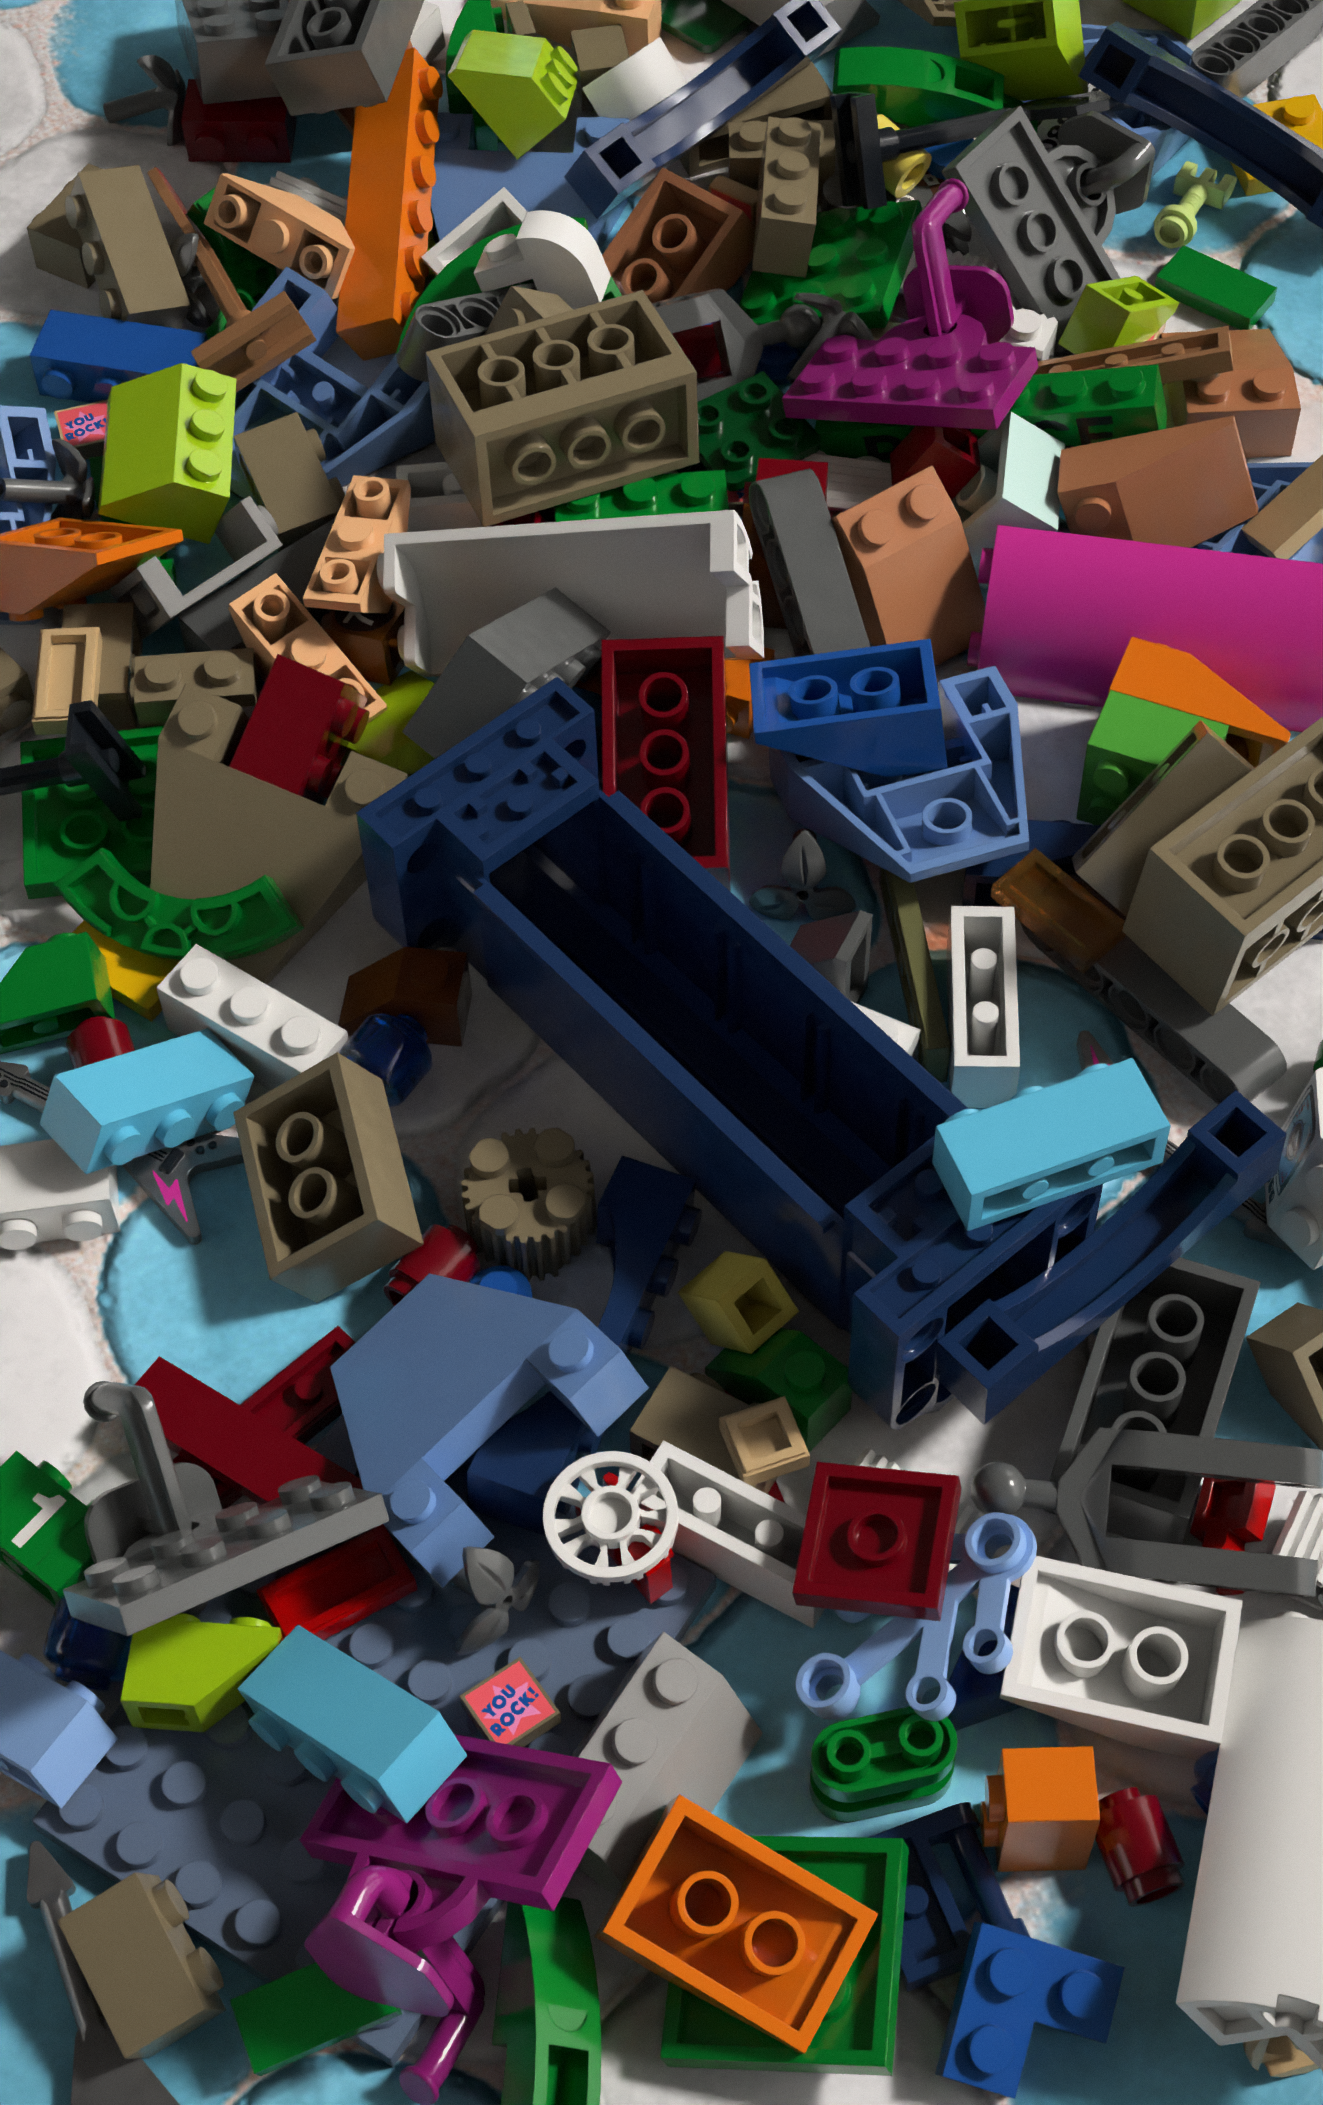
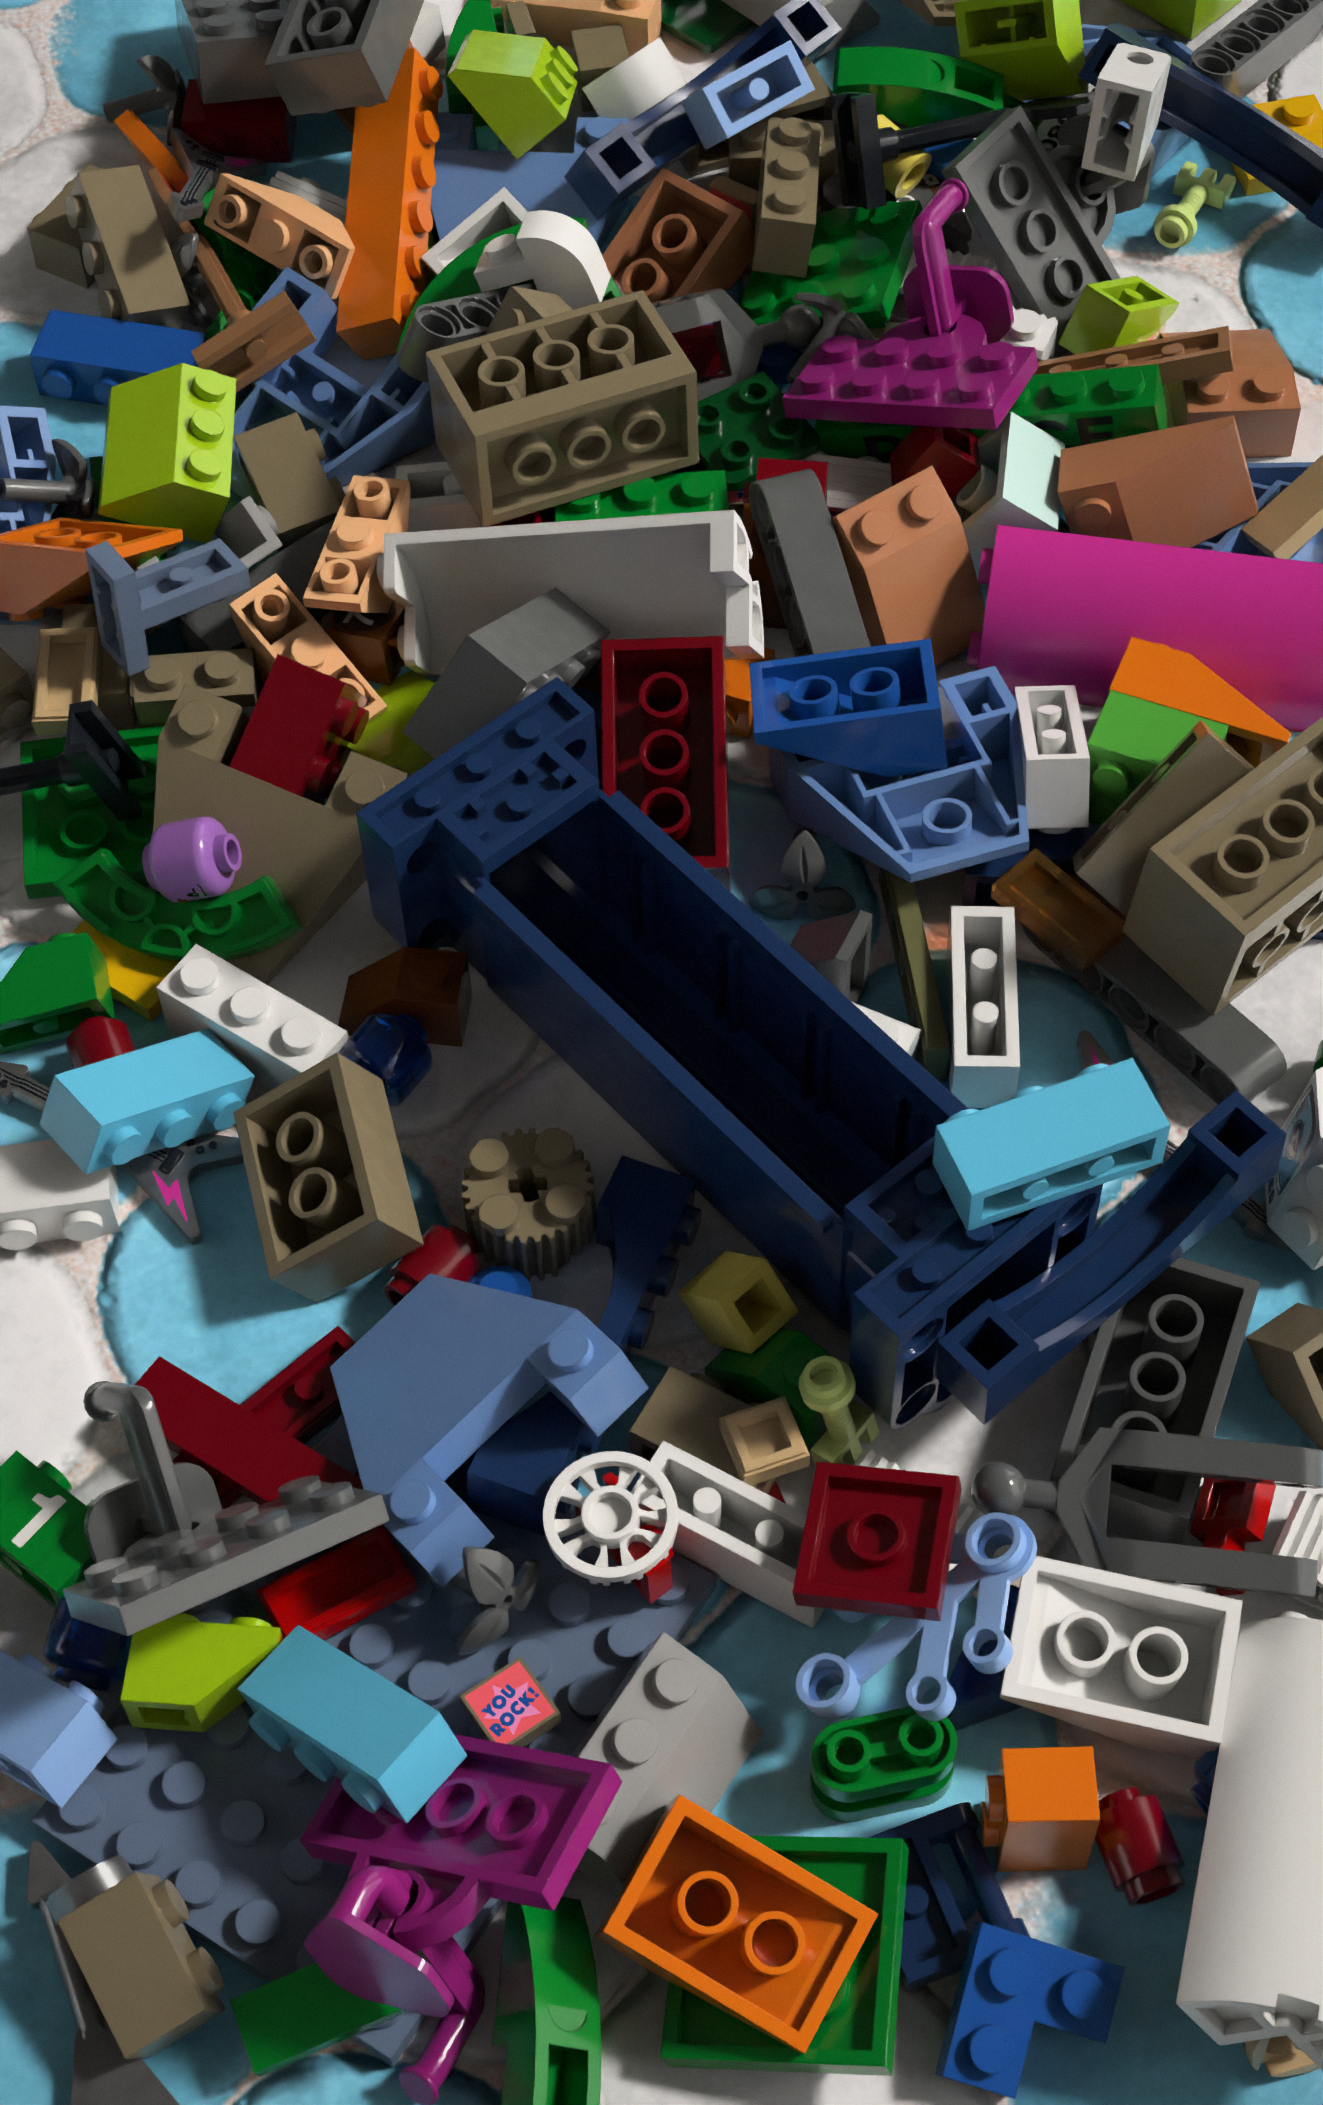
(84, 427): tile -> none
(87, 1886): none -> flat silver tile
(151, 149): none -> orange tile
(156, 594): none -> sand blue bracket
(191, 859): none -> medium lavender head
(203, 172): none -> flat silver piece
(747, 95): none -> light blue brick
(828, 1388): none -> yellowish green hinge
(1053, 758): none -> white brick
(1129, 91): none -> white torso
(1215, 288): green tile -> none

